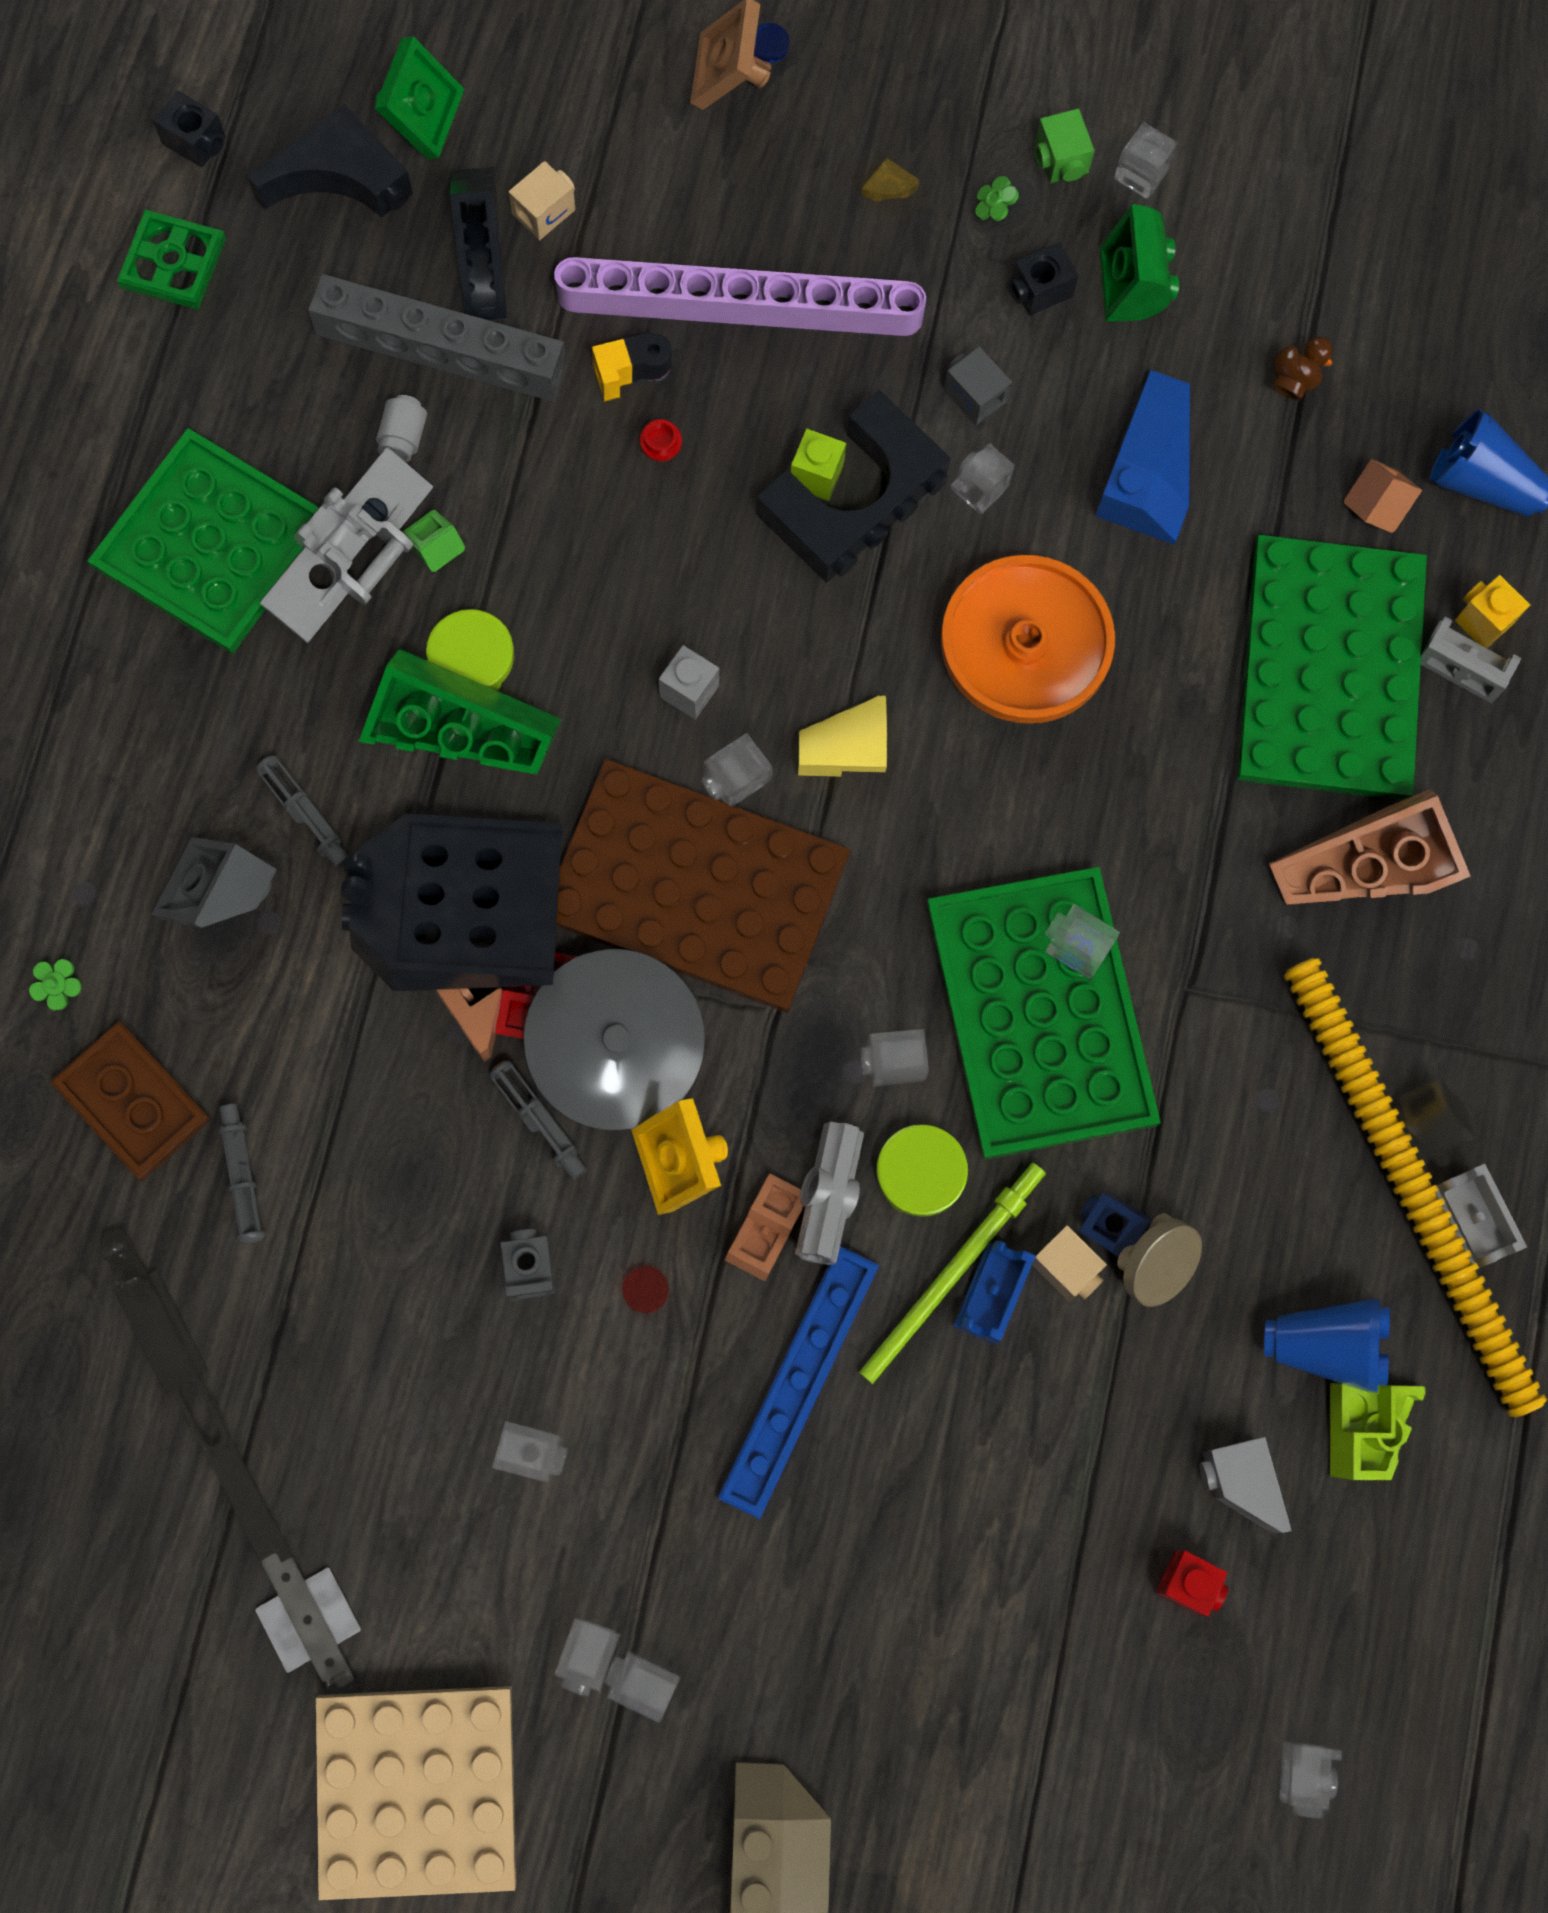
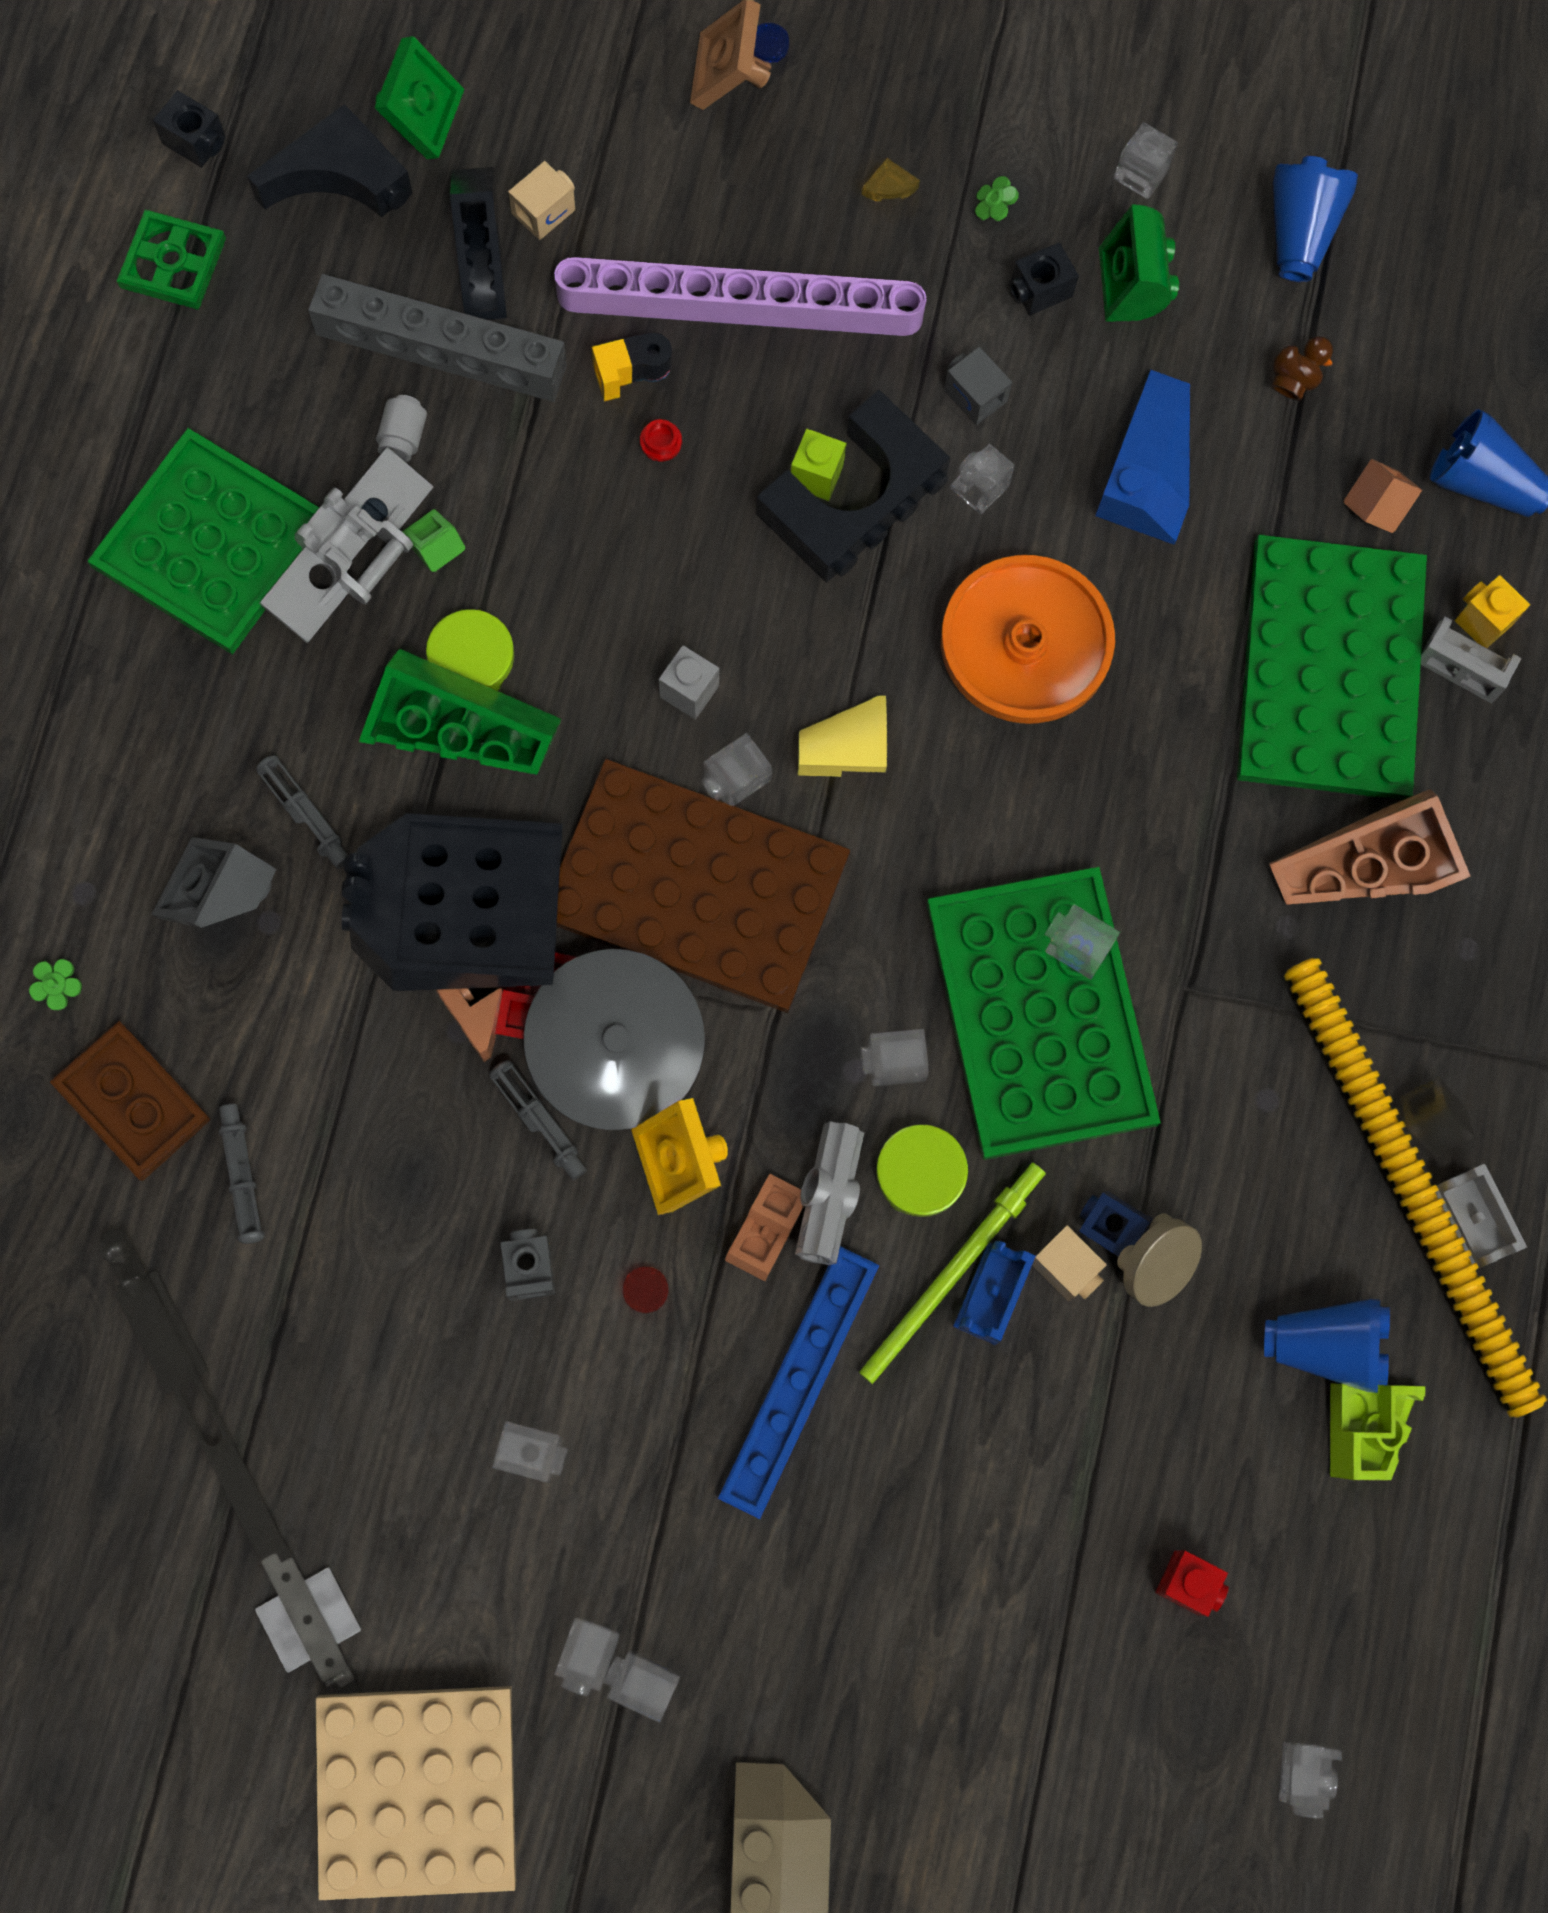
(1063, 146): bright green brick -> none
(1247, 1483): light grey slope -> none
(1307, 212): none -> blue cone

